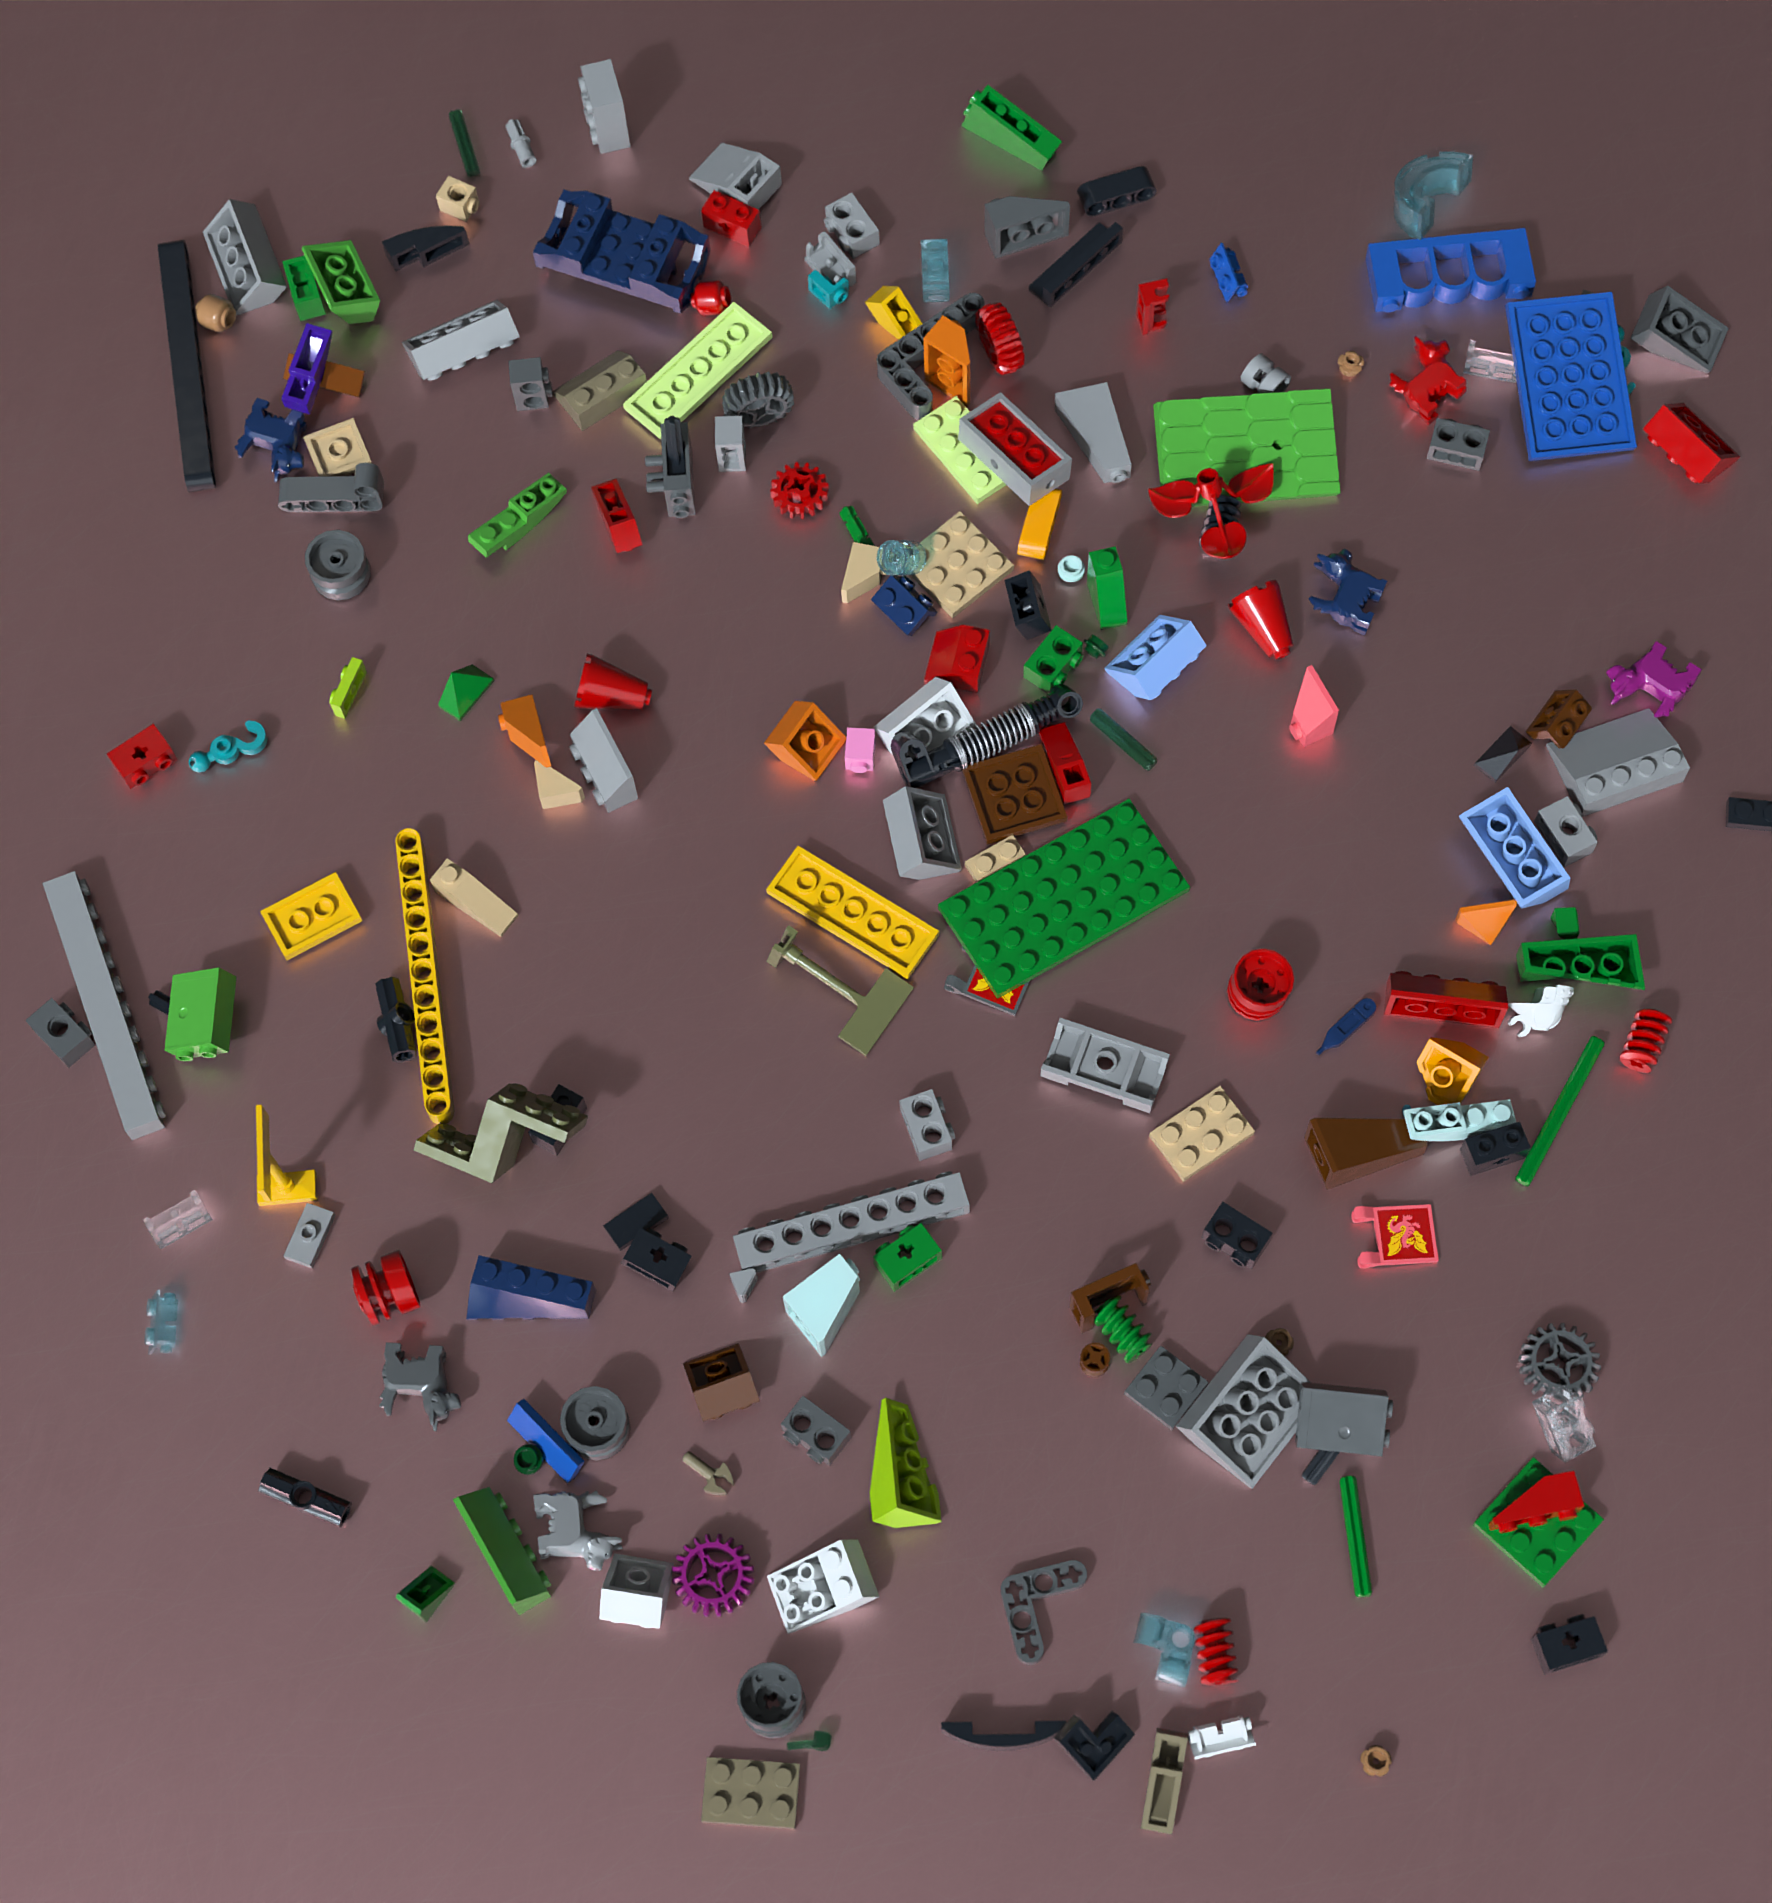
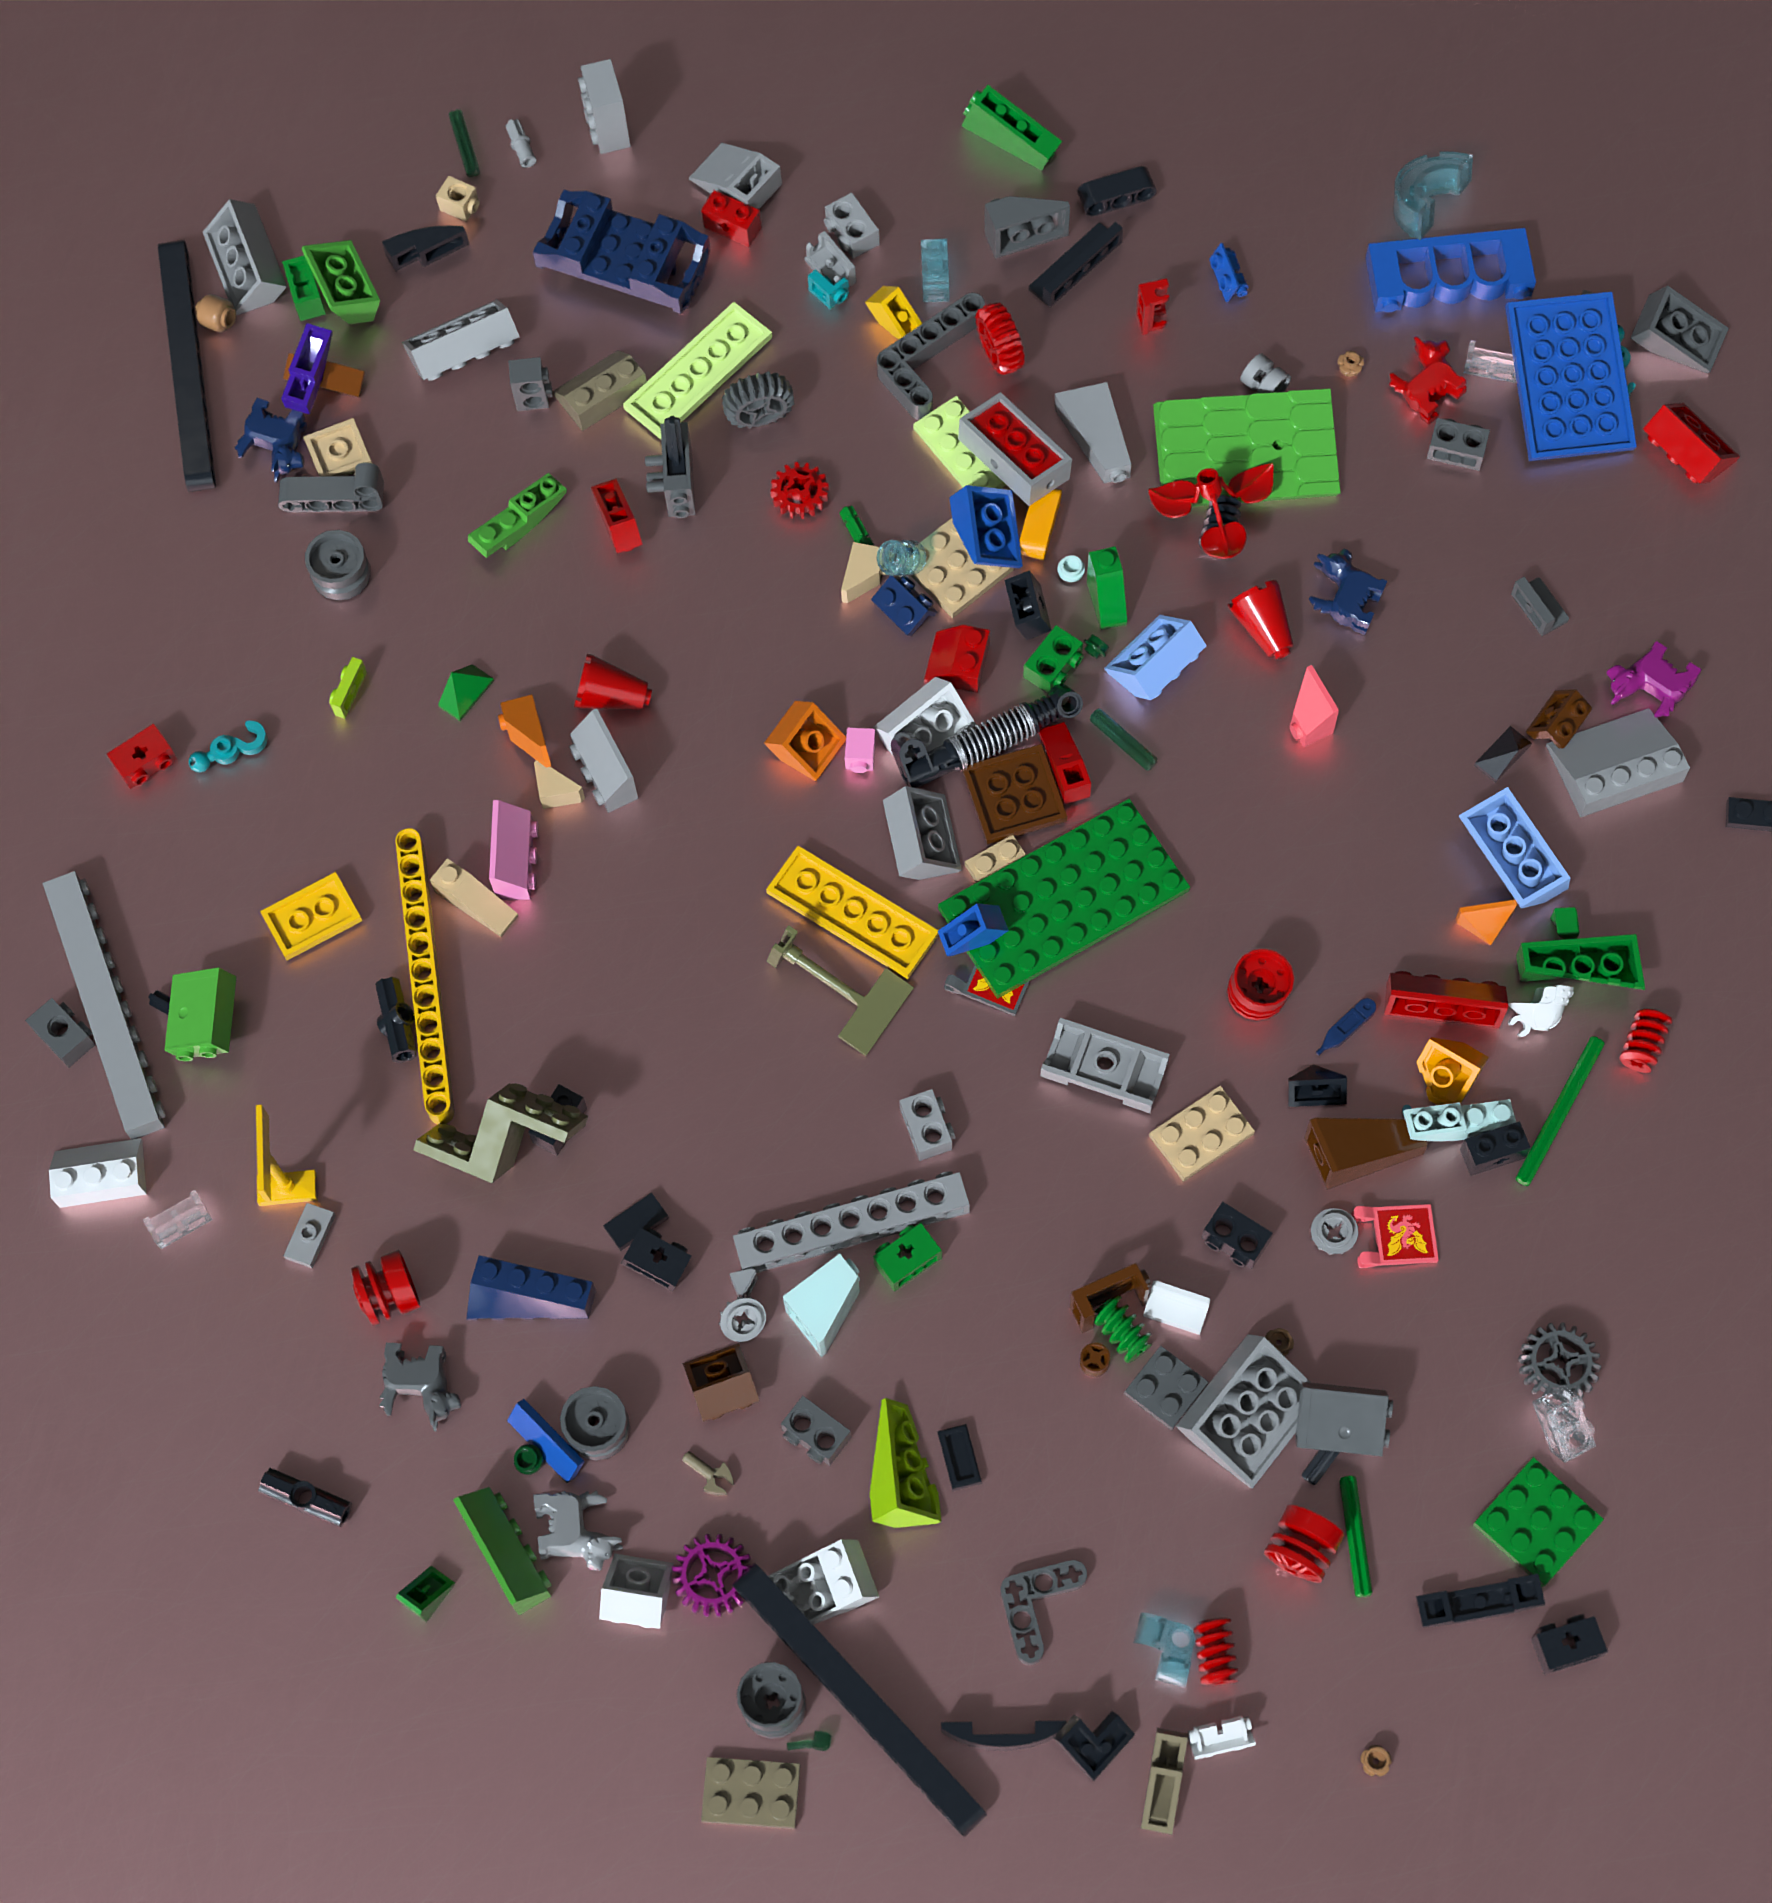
(97, 1173): none -> white slope
(159, 1334): clear light blue hinge -> none
(512, 852): none -> bright pink slope
(711, 298): red head -> none
(730, 443): light grey brick -> none
(747, 1328): none -> light grey gear
(860, 1700): none -> black beam
(948, 359): orange slope -> none
(959, 1457): none -> black tile
(973, 929): none -> blue slope
(987, 525): none -> blue slope
(1176, 1307): none -> white panel
(1301, 1549): none -> red wheel
(1317, 1087): none -> black slope
(1332, 1218): none -> light grey gear
(1480, 1601): none -> black slope
(1539, 605): none -> dark grey panel
(1549, 1498): red slope -> none
(1566, 846): light grey brick -> none

